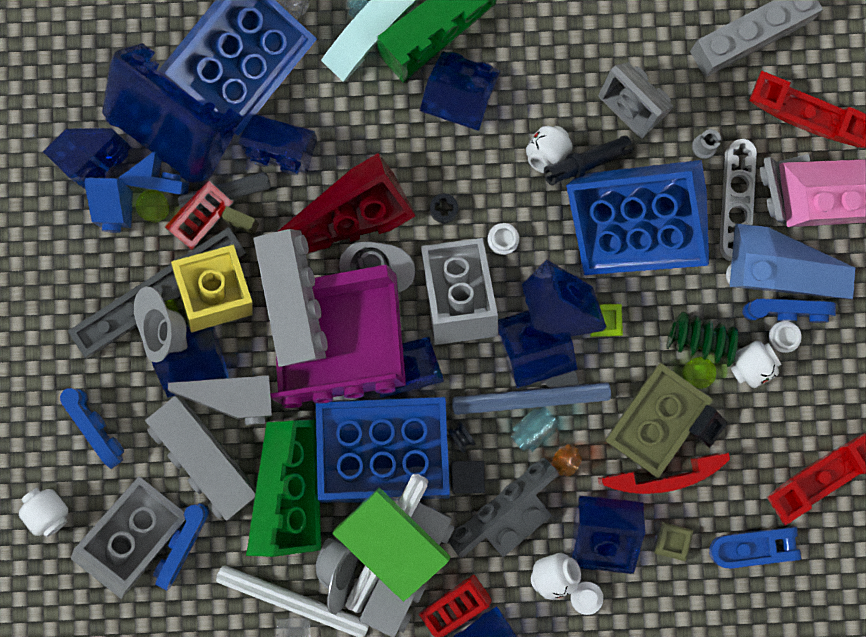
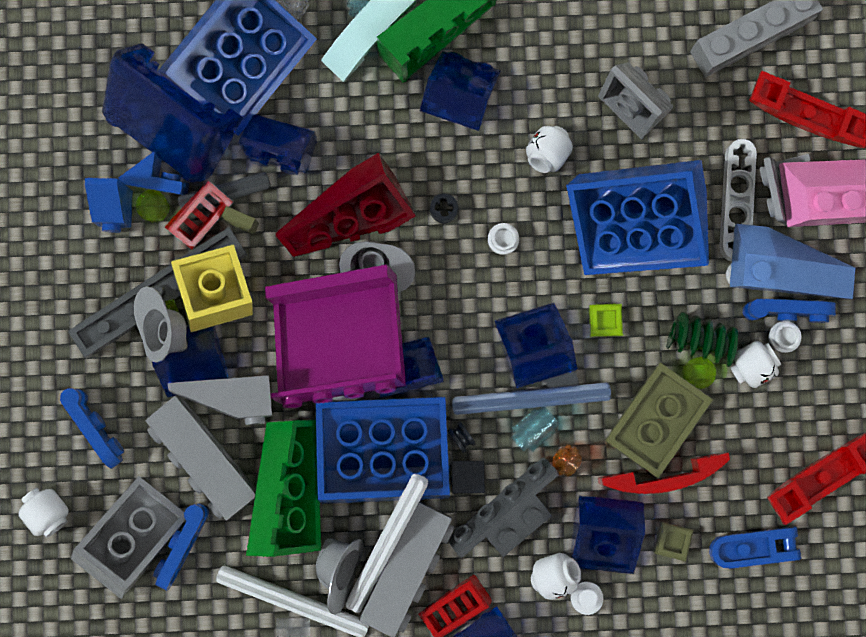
(87, 152): clear blue slope -> none
(290, 297): light grey brick -> none
(391, 544): bright green tile -> none
(459, 291): light grey slope -> none
(562, 303): clear blue slope -> none
(577, 164): black pin -> none
(700, 147): light grey pin -> none
(708, 426): black tile -> none

